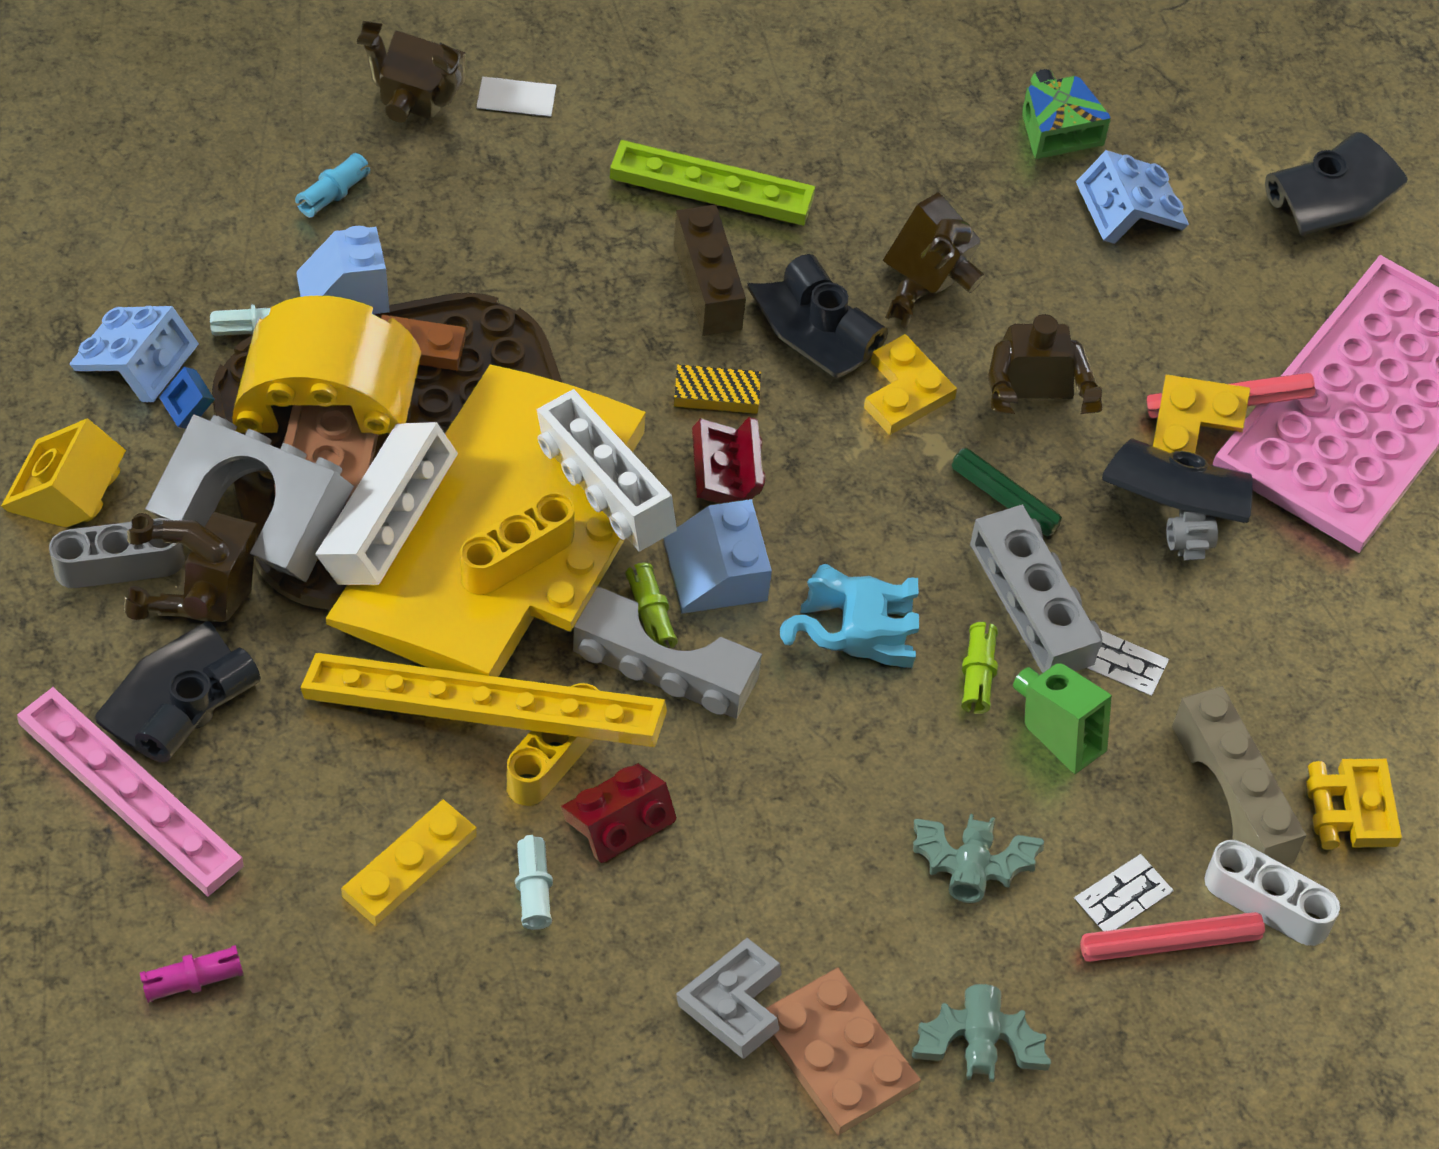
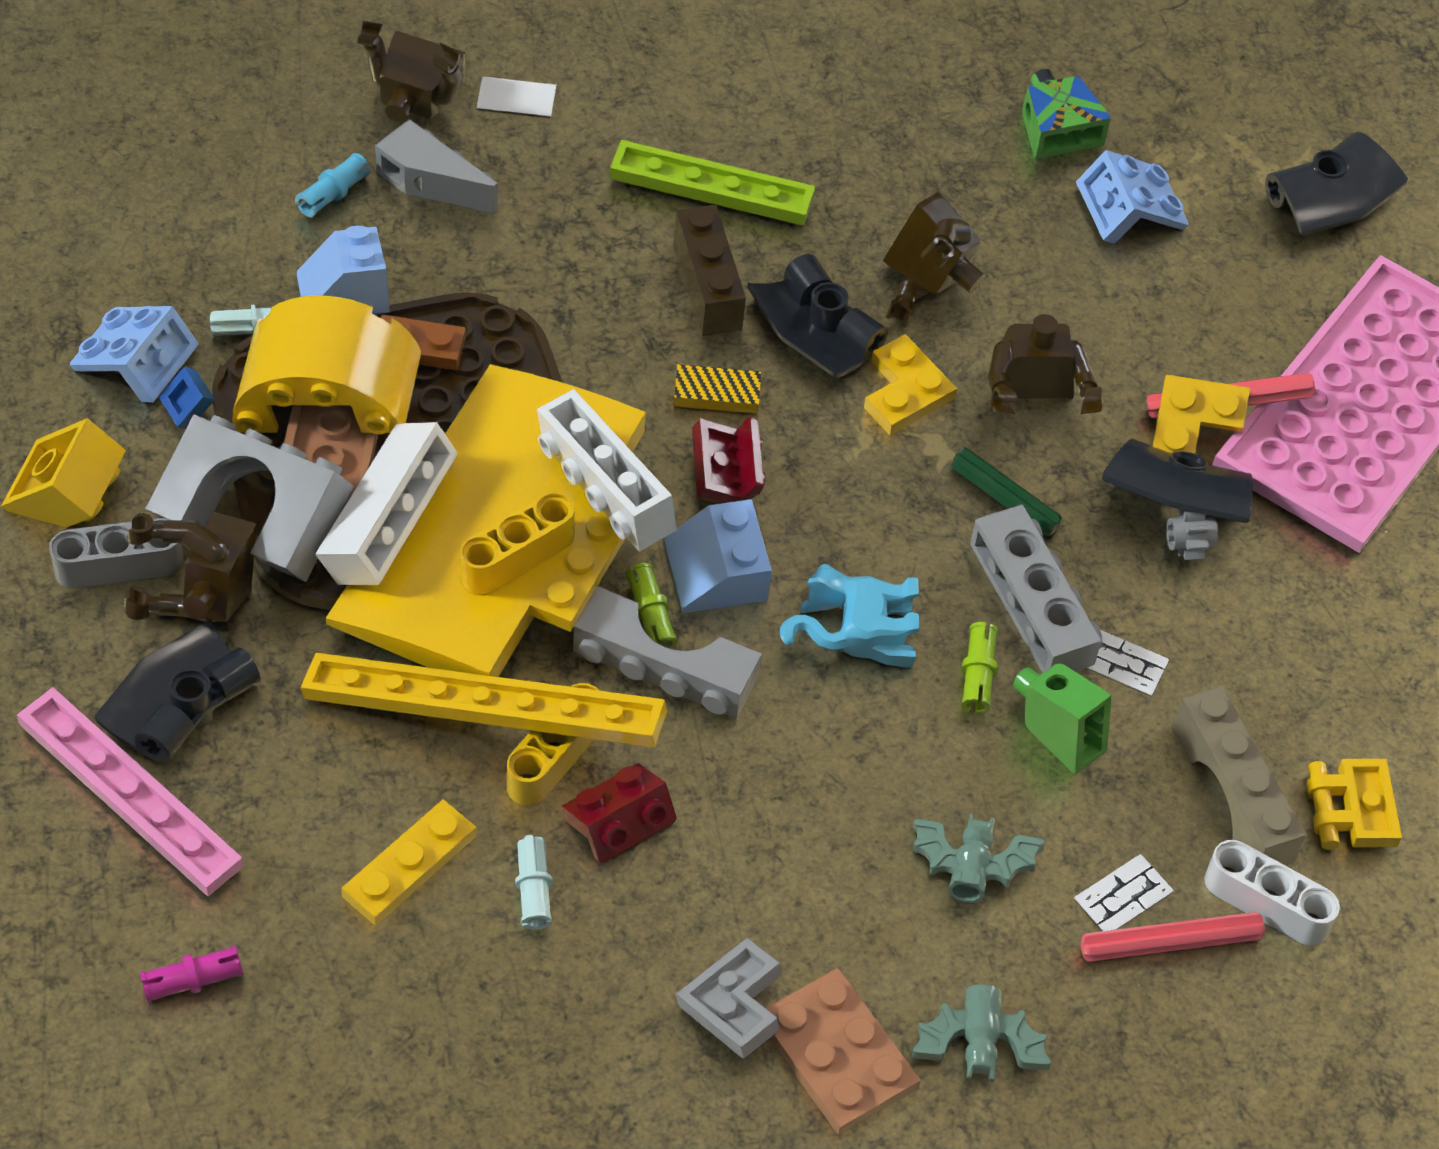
(430, 170): none -> light grey slope

